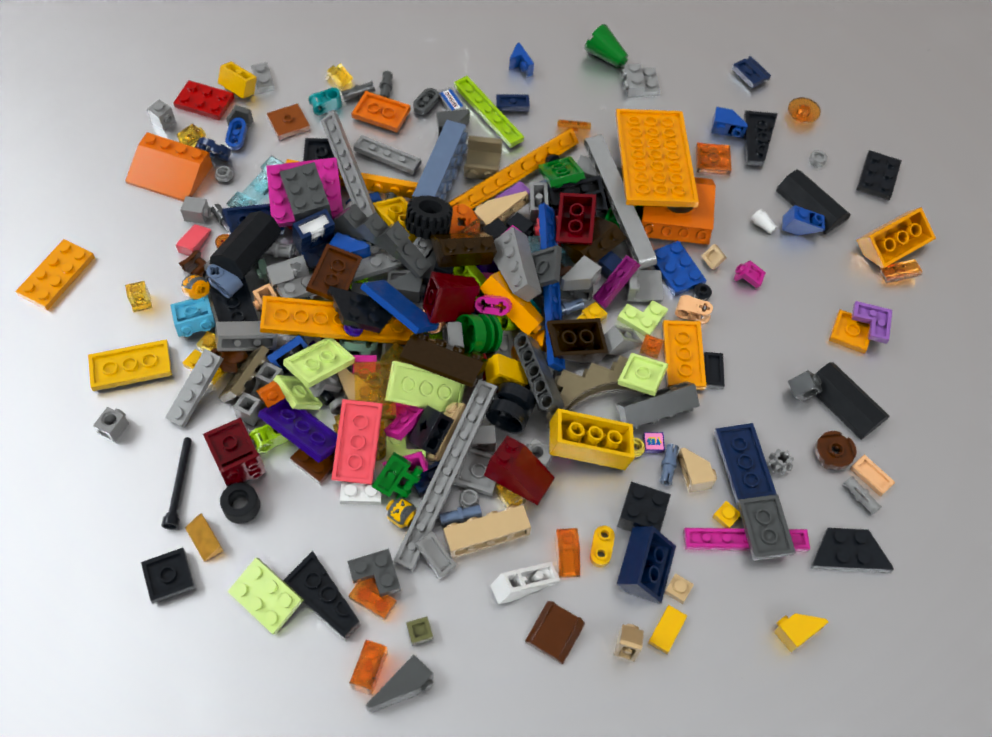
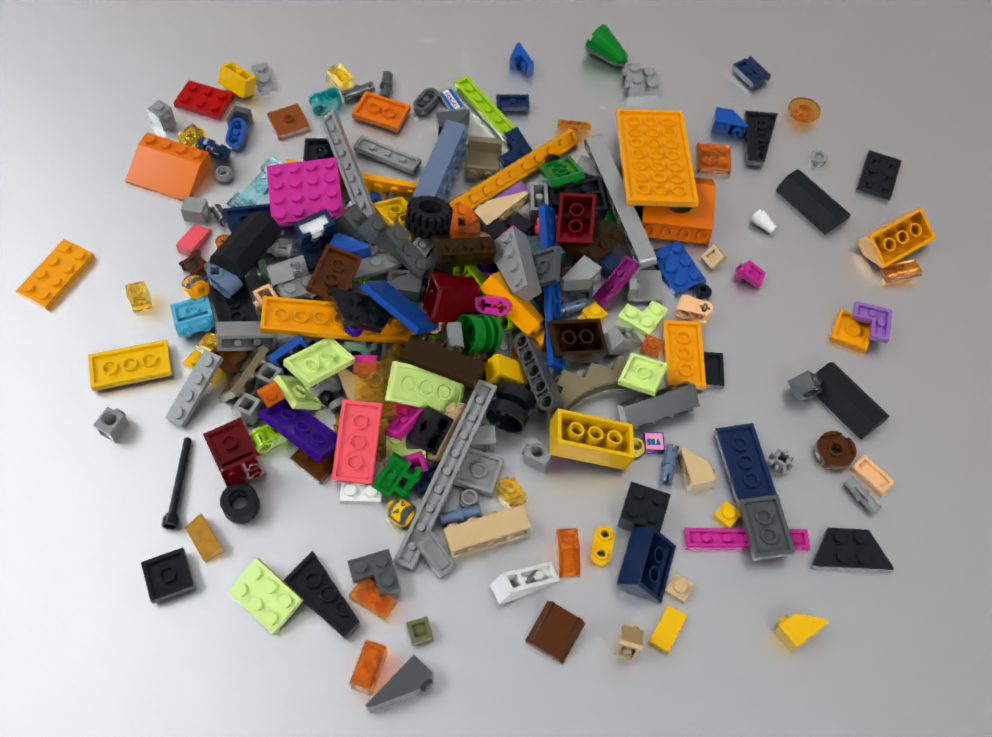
(304, 191): dark grey brick -> none
(517, 145): none -> dark blue plate
(519, 470): dark red slope -> none
(802, 221): blue slope -> none

